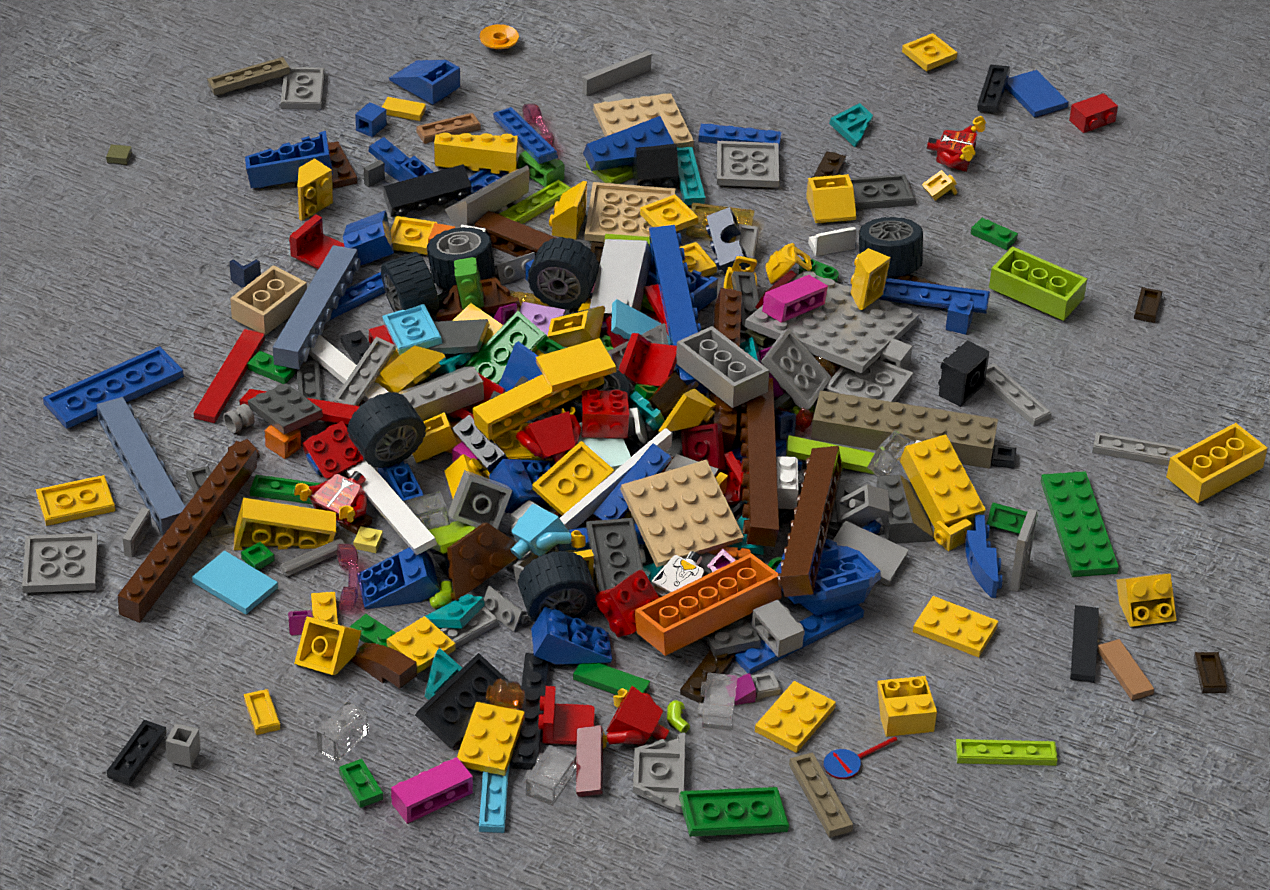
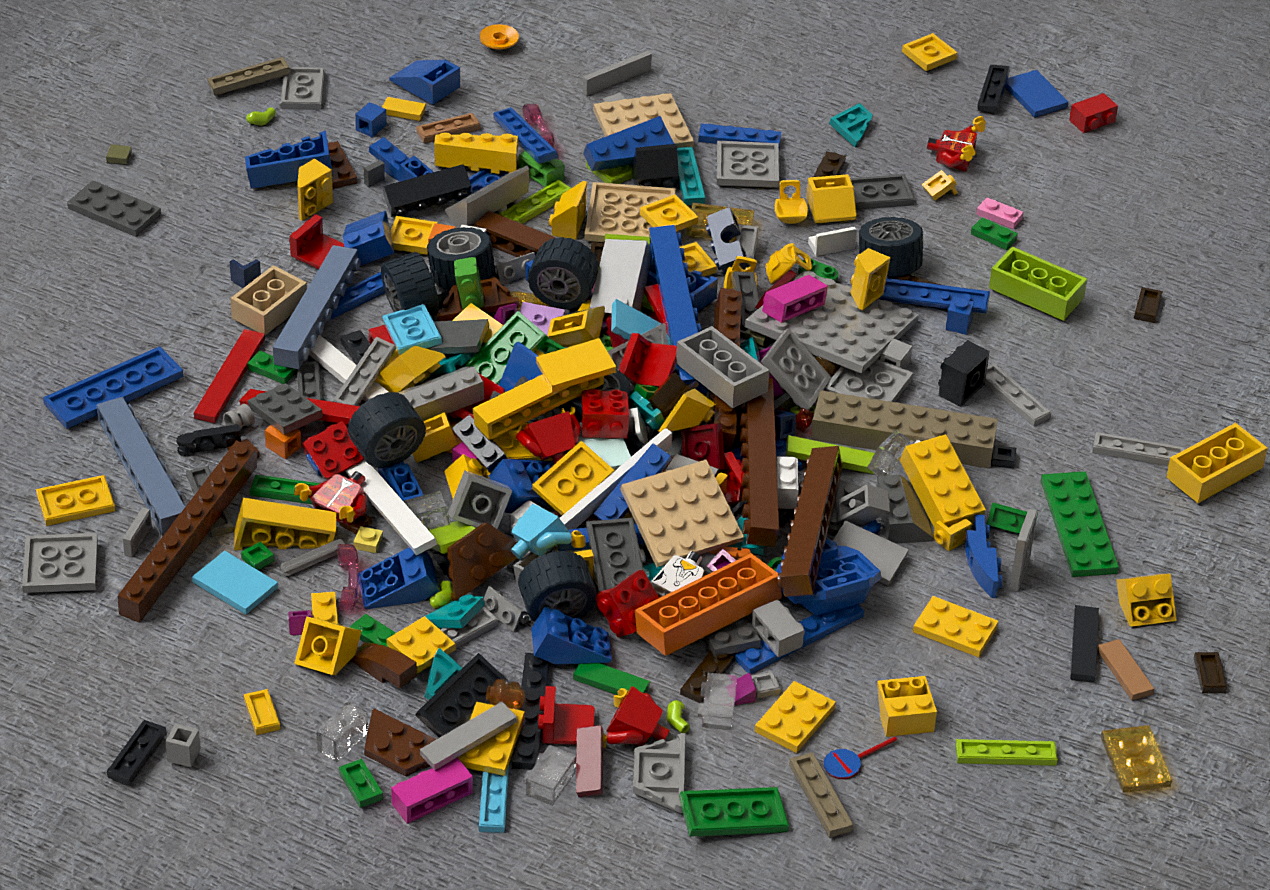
(114, 208): none -> dark grey plate
(208, 439): none -> black hinge
(261, 118): none -> lime arm
(395, 744): none -> reddish brown wing
(468, 735): none -> light grey tile
(791, 209): none -> yellow piece
(1000, 213): none -> bright pink plate
(1136, 758): none -> clear yellow plate

